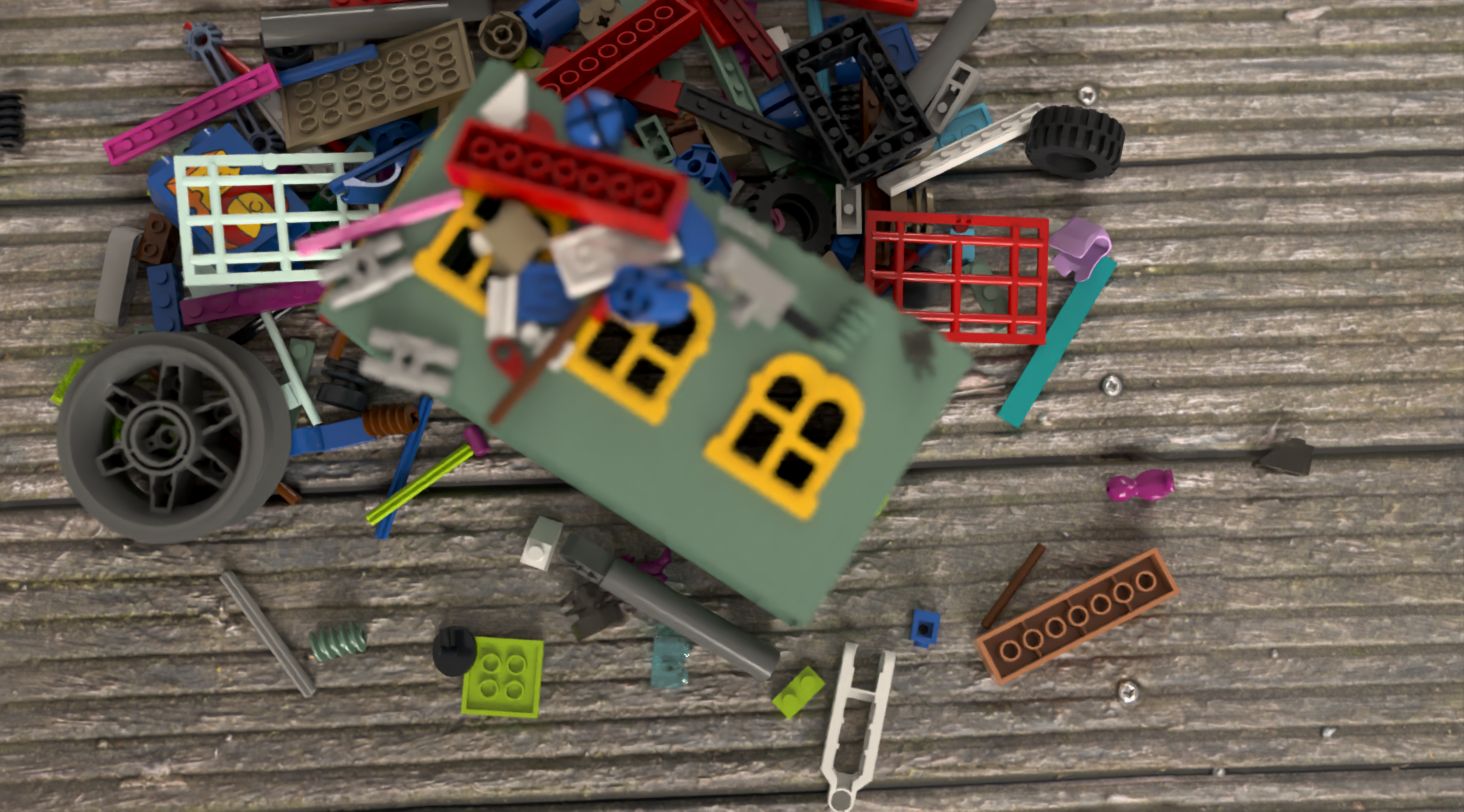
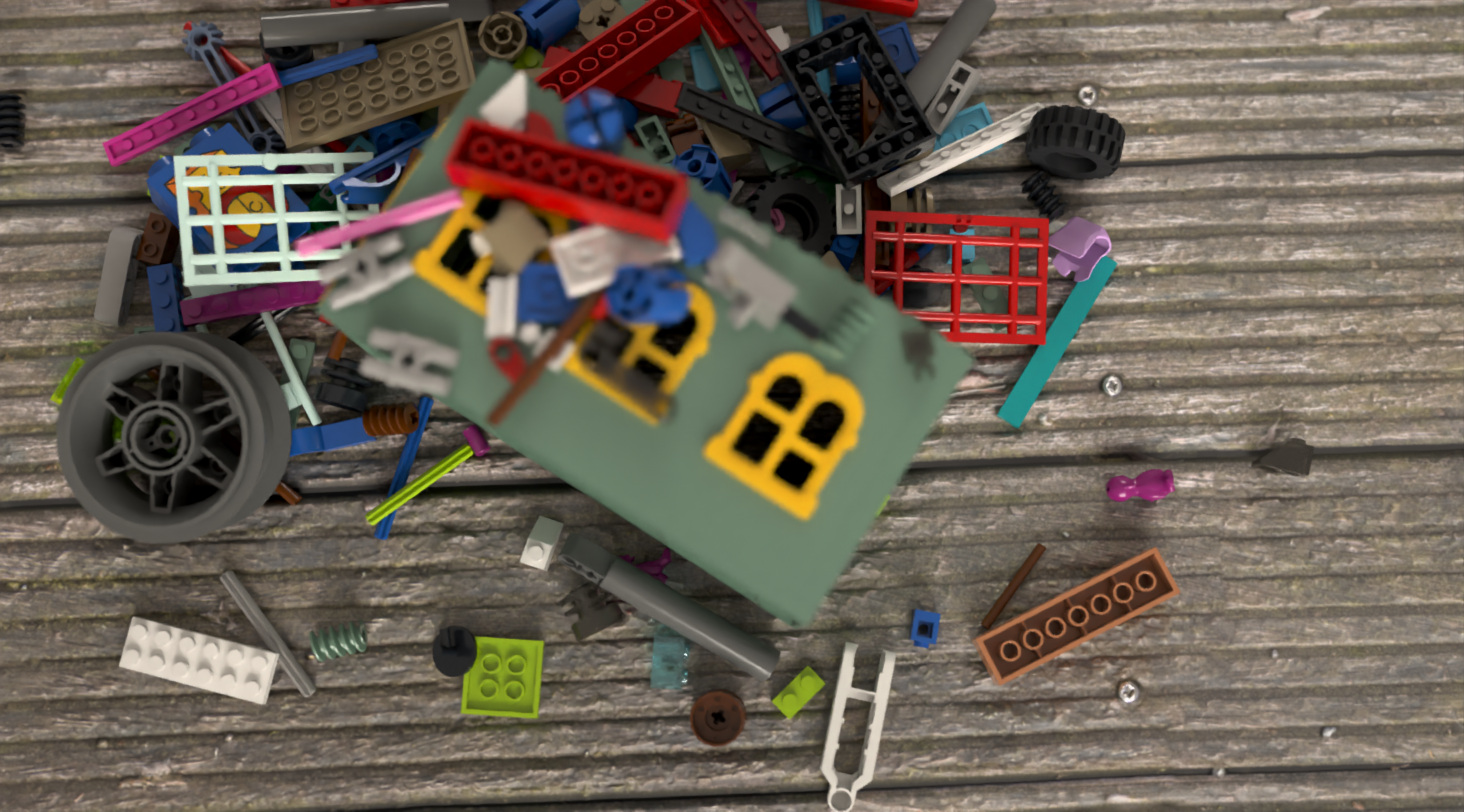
(199, 660): none -> white plate
(606, 341): none -> clear smoke piece
(703, 70): none -> medium azure tile
(703, 720): none -> reddish brown wheel
(1044, 196): none -> black piece

